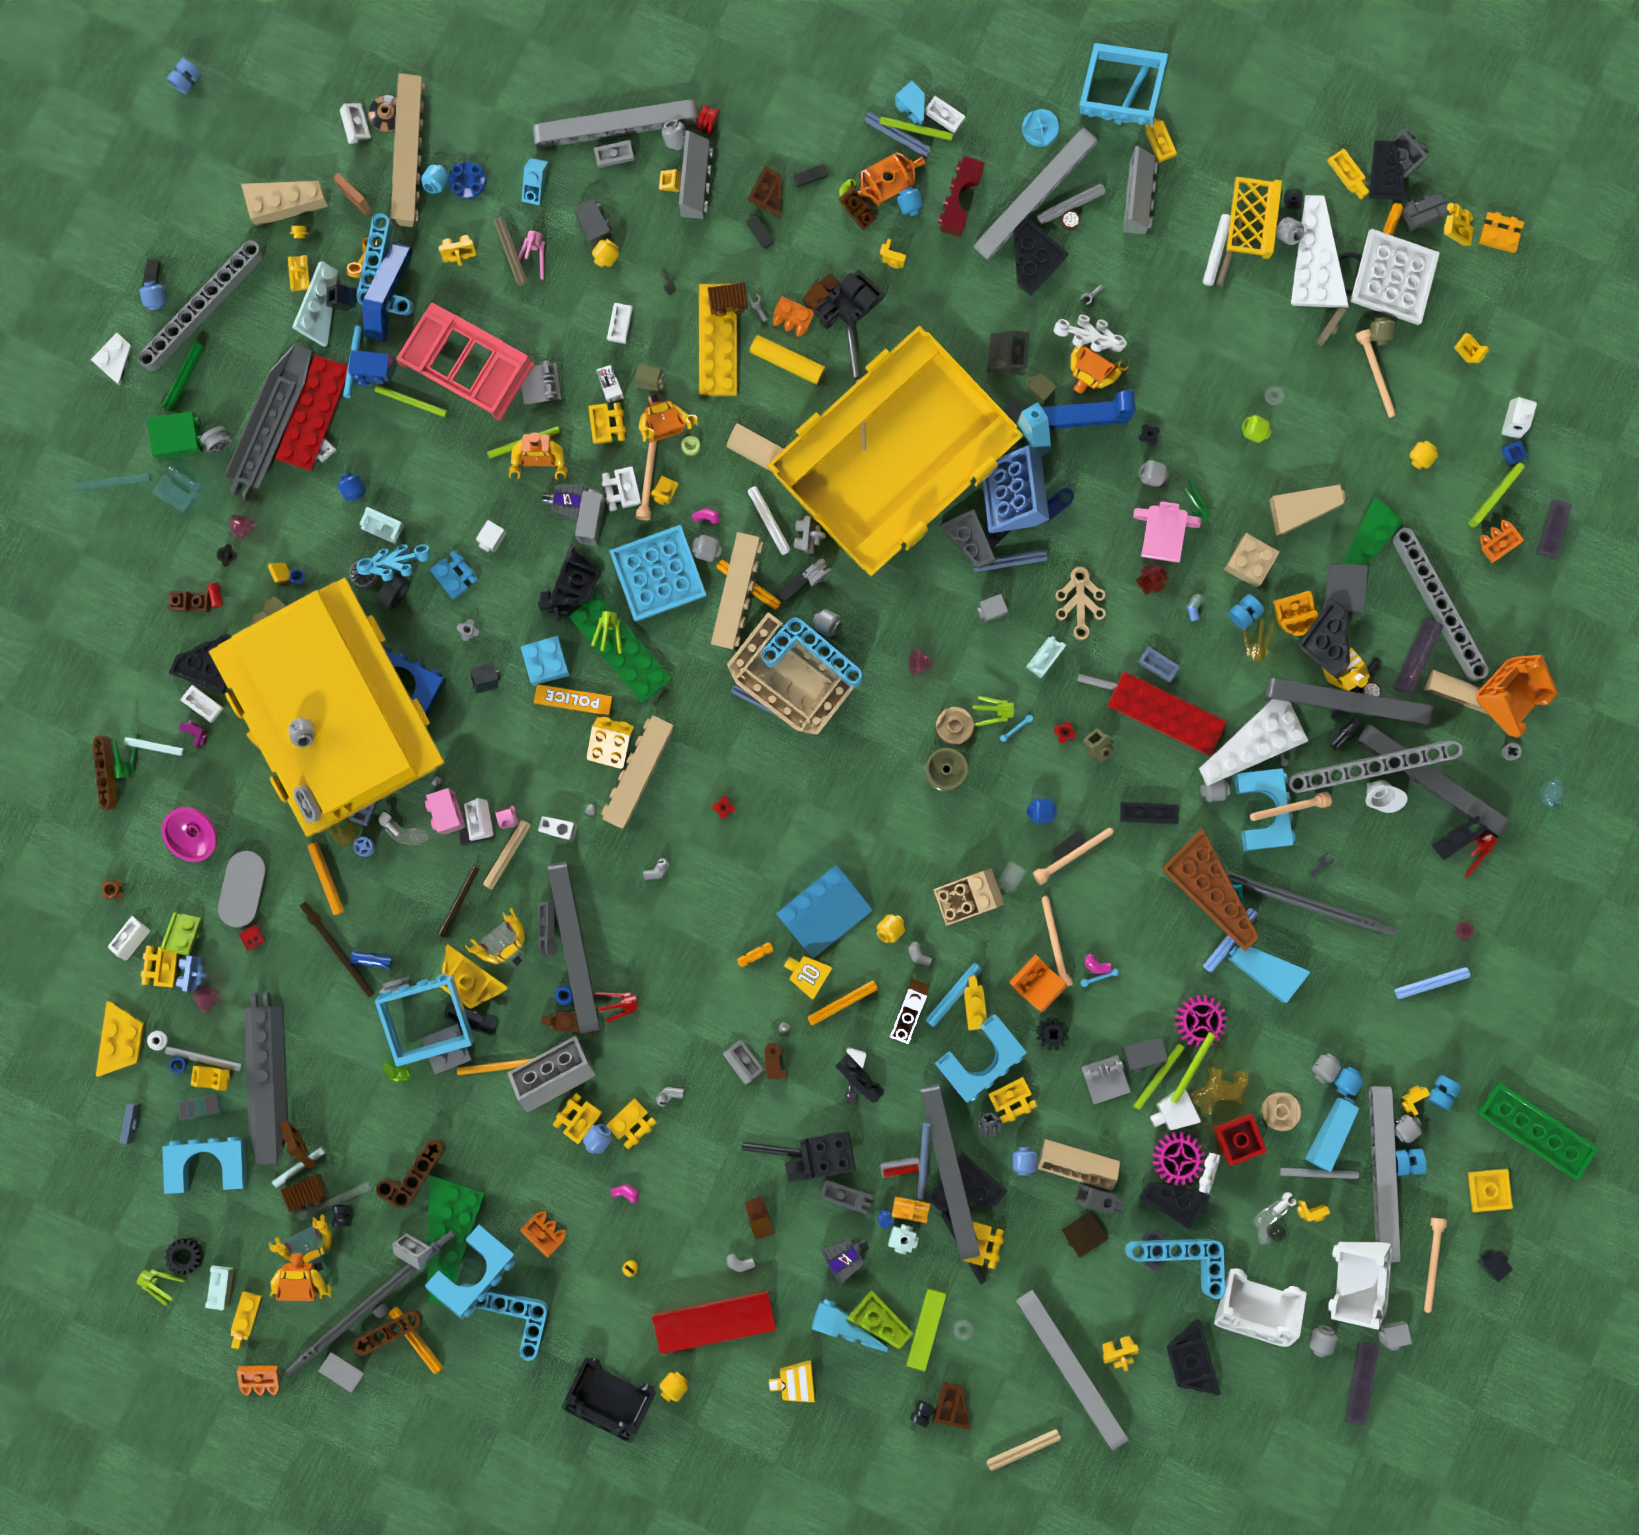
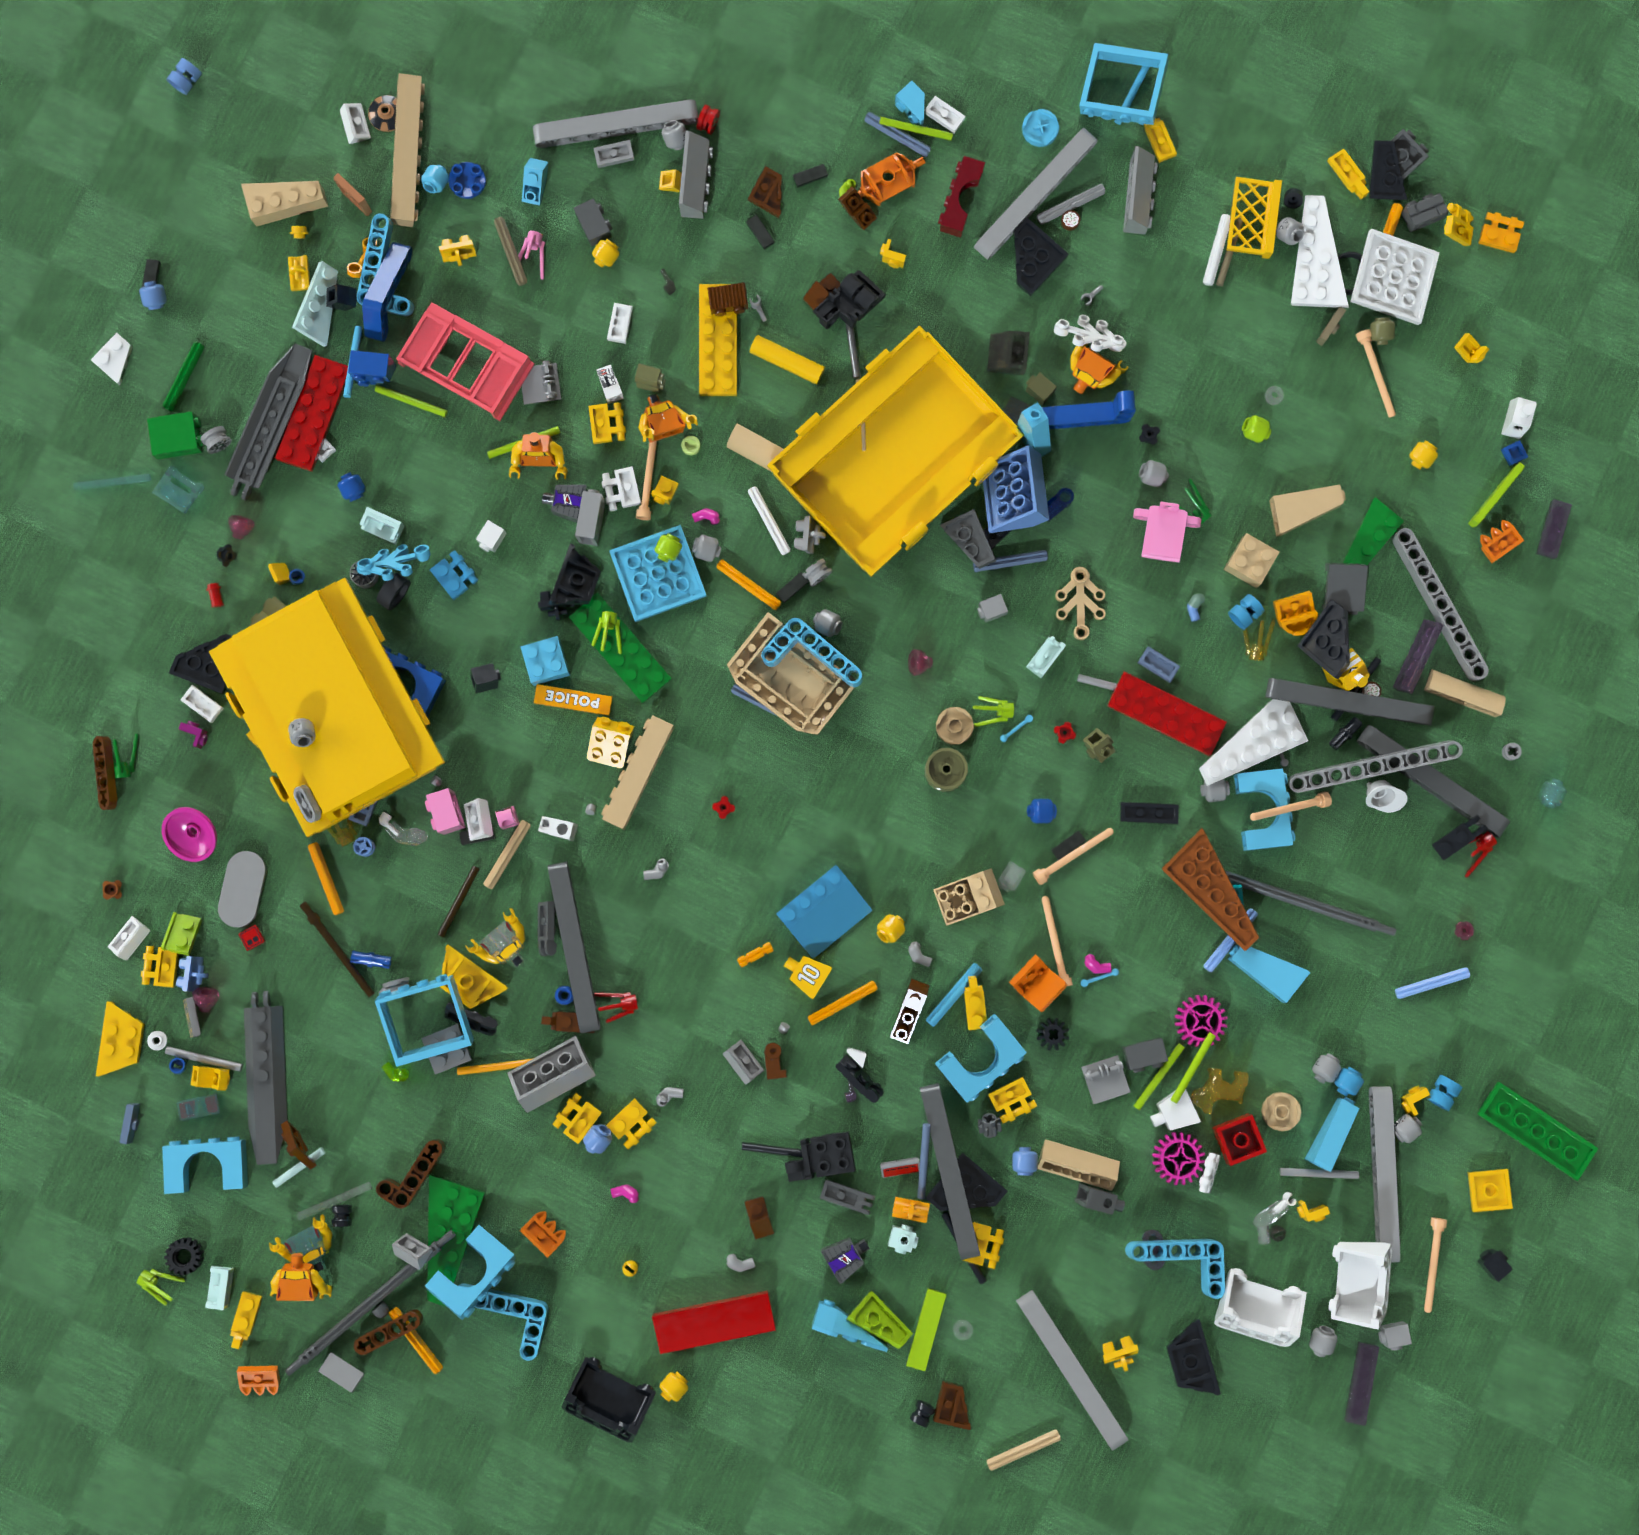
(153, 746): light aqua bar -> none
(189, 602): reddish brown slope -> none
(192, 1018): none -> light grey tile
(199, 315): light grey beam -> none
(304, 1192): reddish brown brick -> none
(468, 635): light grey plate -> none
(668, 547): none -> lime head
(736, 591): tan brick -> none
(793, 315): orange plate -> none
(795, 1382): torso -> none
(885, 1219): blue plate -> none
(910, 201): dark azure head -> none
(1084, 1234): dark brown piece -> none
(1152, 579): clear red brick -> none
(1175, 1202): black wing -> none
(1321, 864): hand -> none
(1411, 1161): dark azure wheel -> none
(1515, 692): orange windscreen -> none

